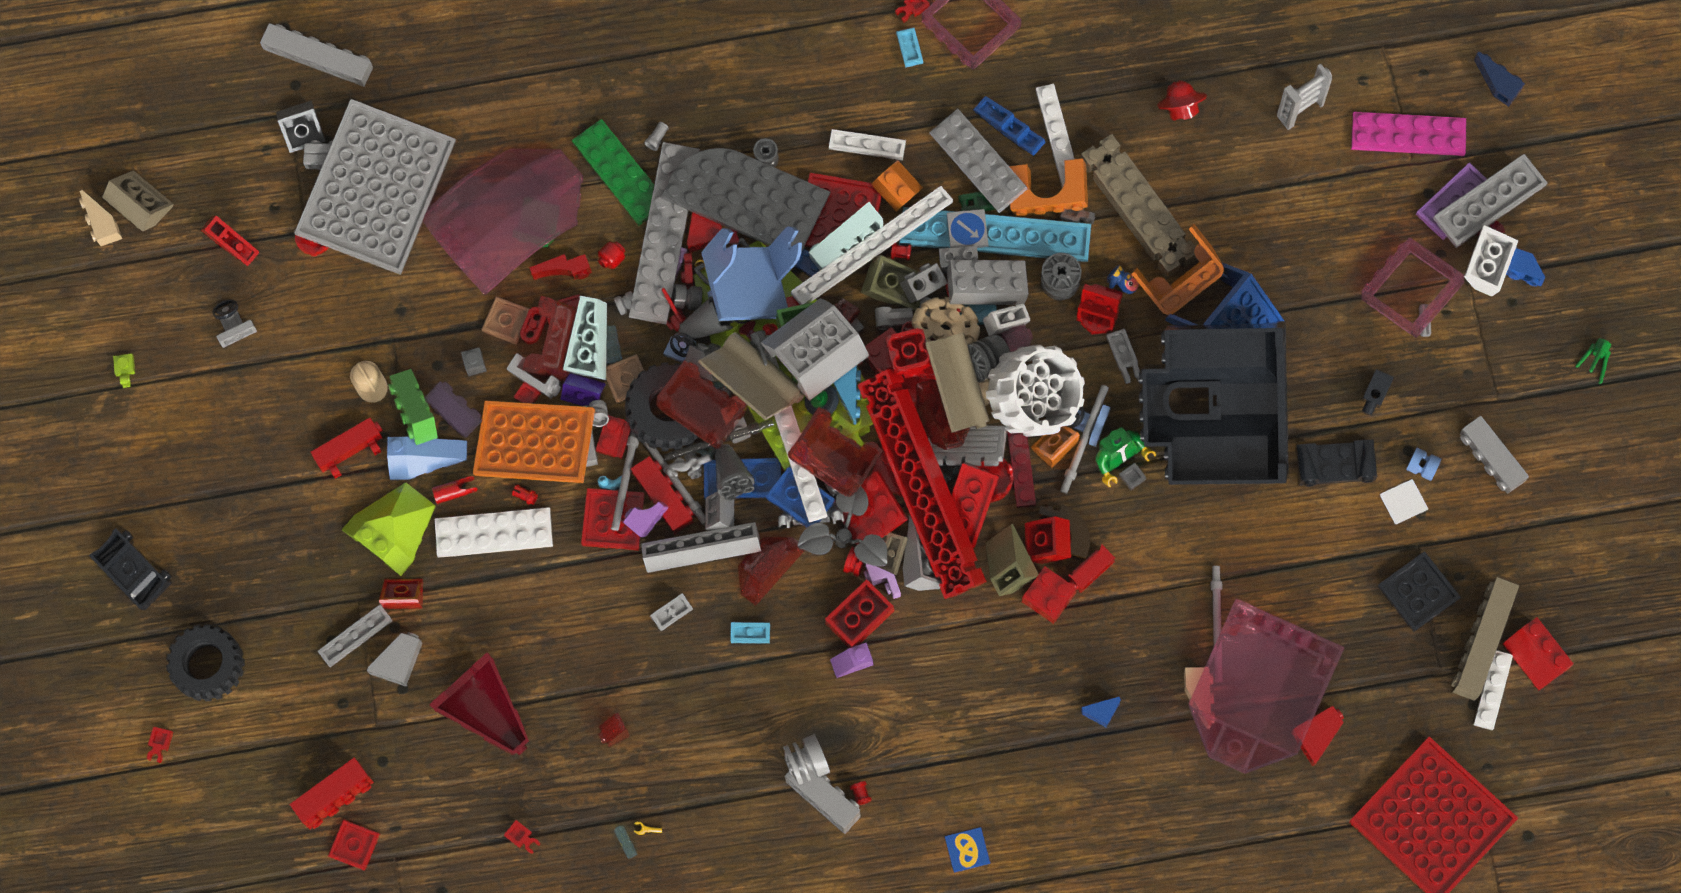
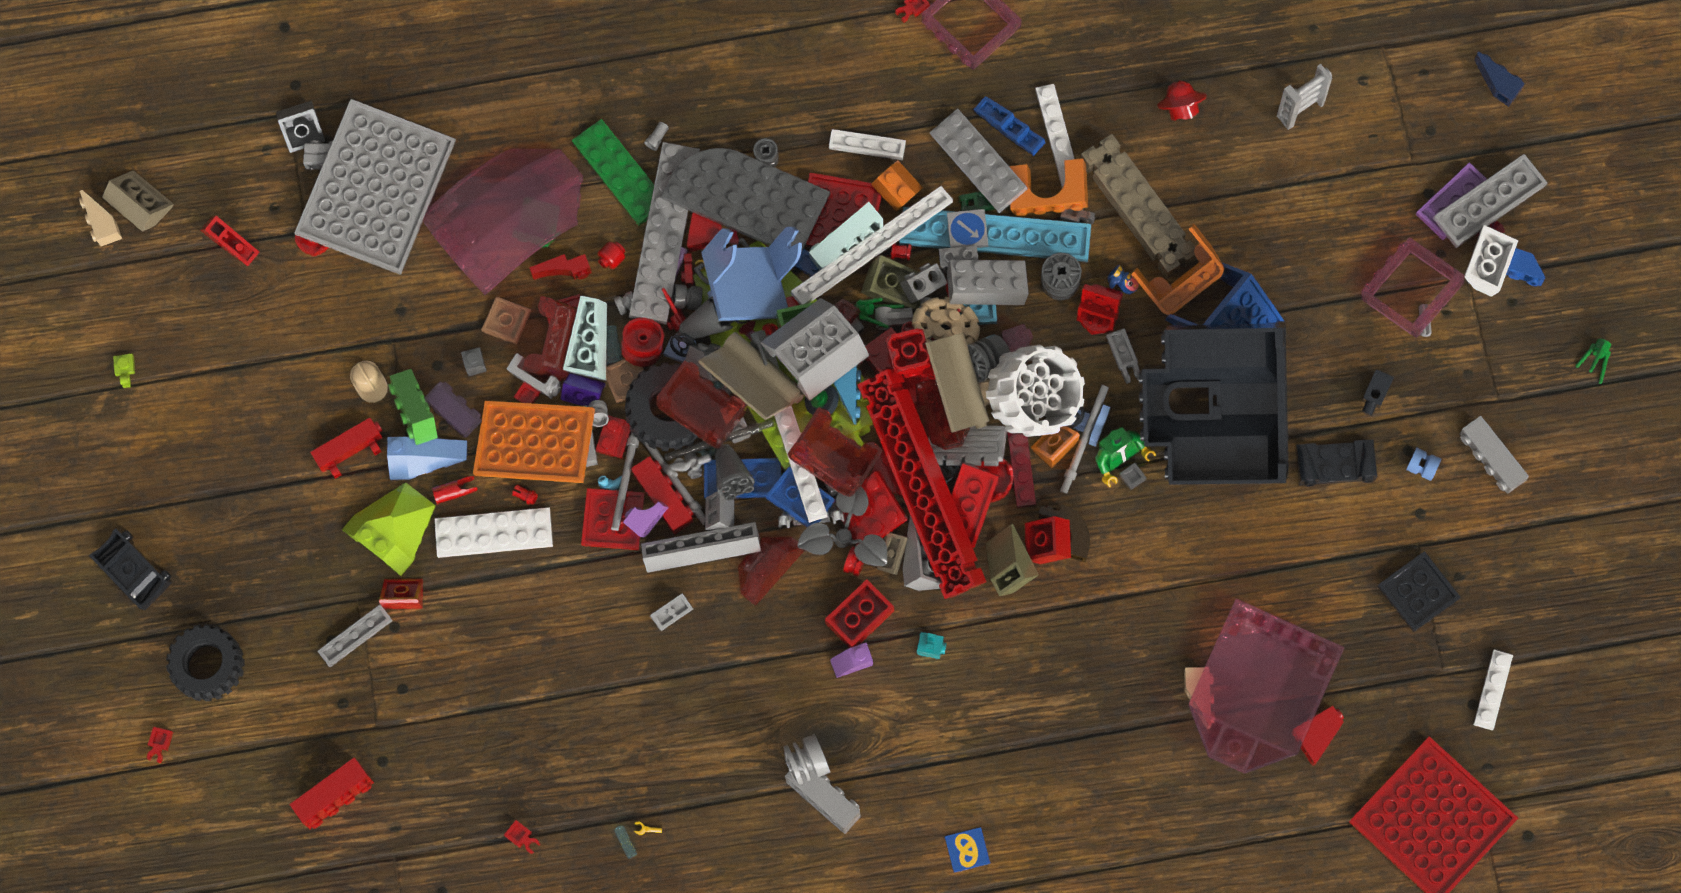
(232, 323): light grey piece -> none
(316, 54): light grey brick -> none
(354, 845): red tile -> none
(397, 659): light grey slope -> none
(484, 707): dark red cone -> none
(532, 326): red plate -> none
(613, 730): clear red slope -> none
(642, 342): none -> red wheel
(750, 632): medium azure plate -> none
(860, 793): red bush -> none
(868, 309): none -> green plant
(878, 576): lavender slope -> none
(909, 47): medium azure plate -> none
(931, 645): none -> teal brick
(1005, 319): white brick -> none
(1049, 595): red brick -> none
(1091, 569): red window -> none
(1102, 711): blue slope -> none
(1216, 586): light grey bar -> none
(1403, 501): white sticker -> none
(1408, 133): dark pink plate -> none
(1485, 640): dark tan brick -> none
(1538, 654): red slope -> none

